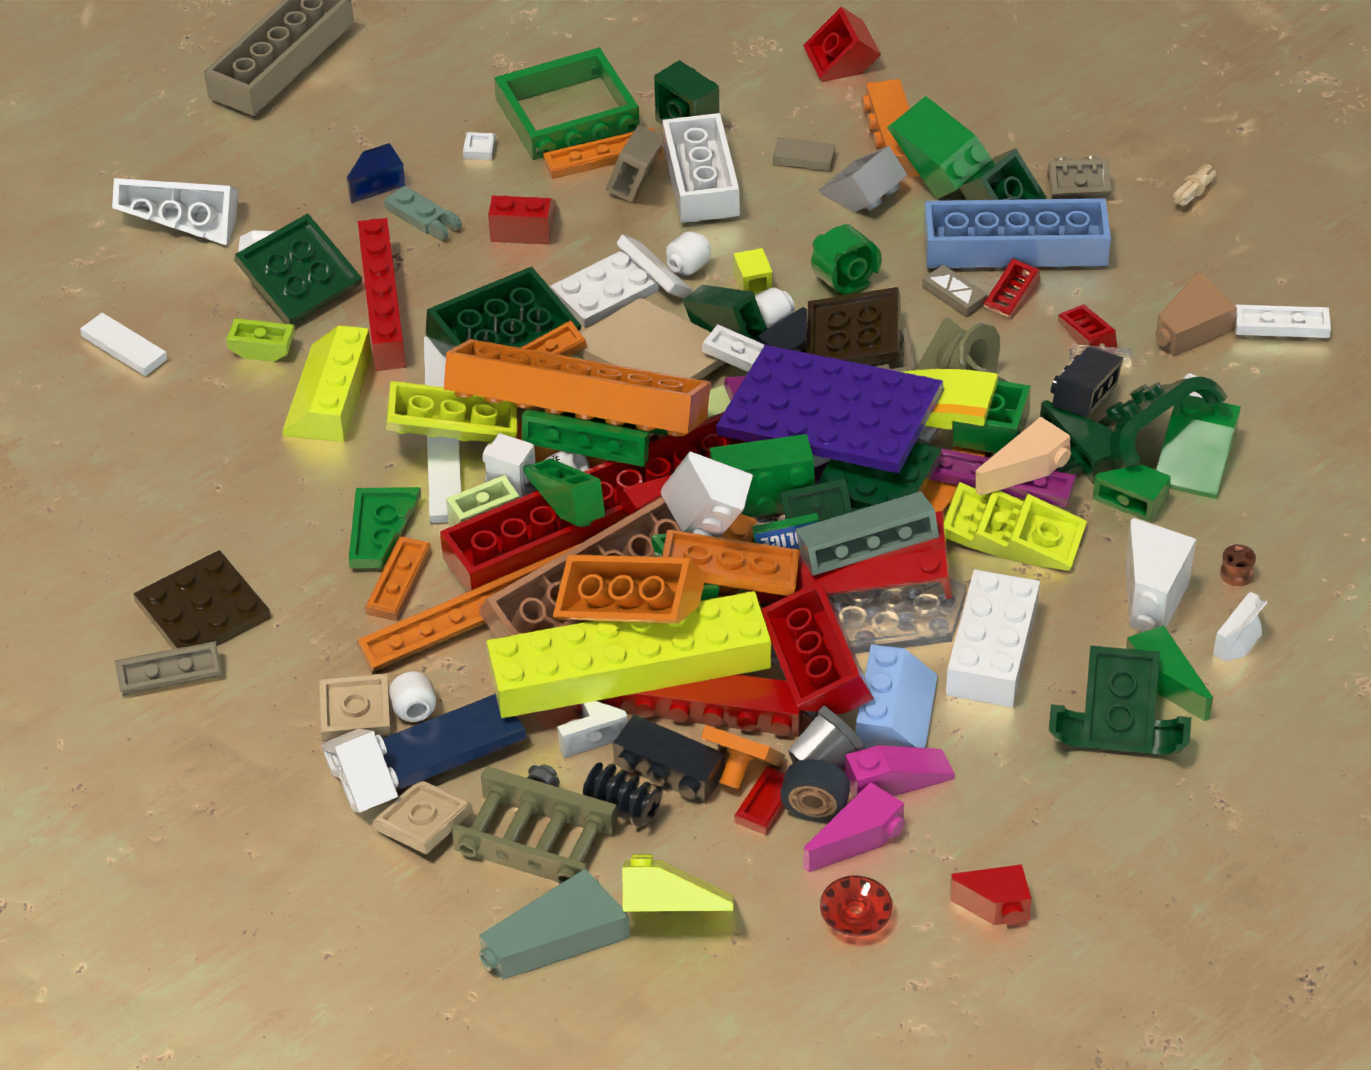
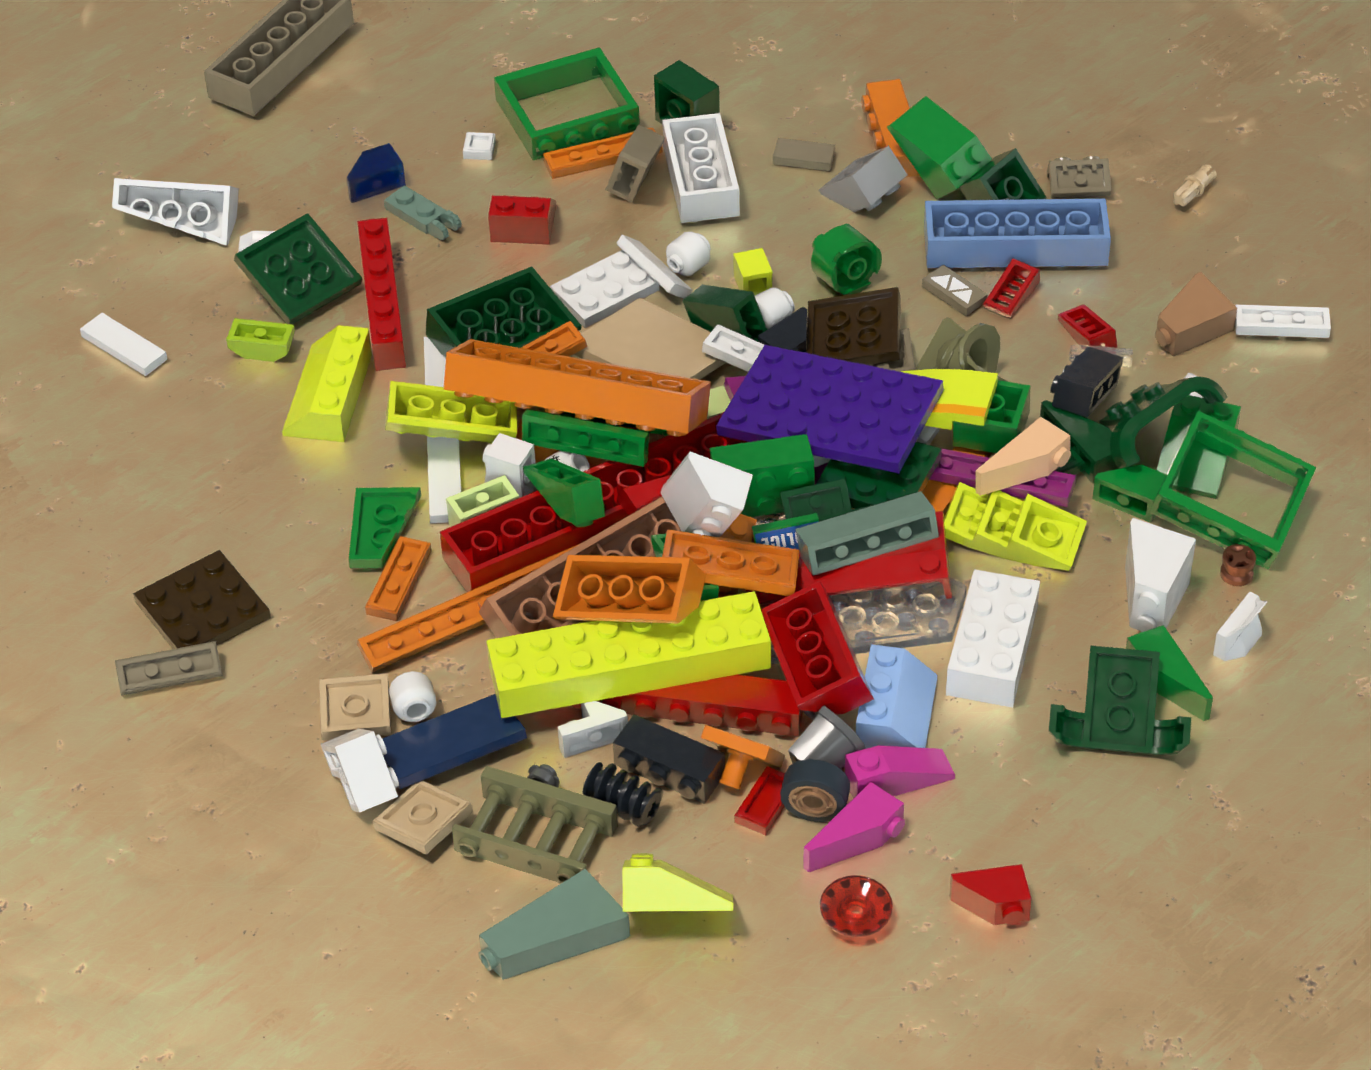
(841, 47): red slope -> none
(1214, 525): none -> green window

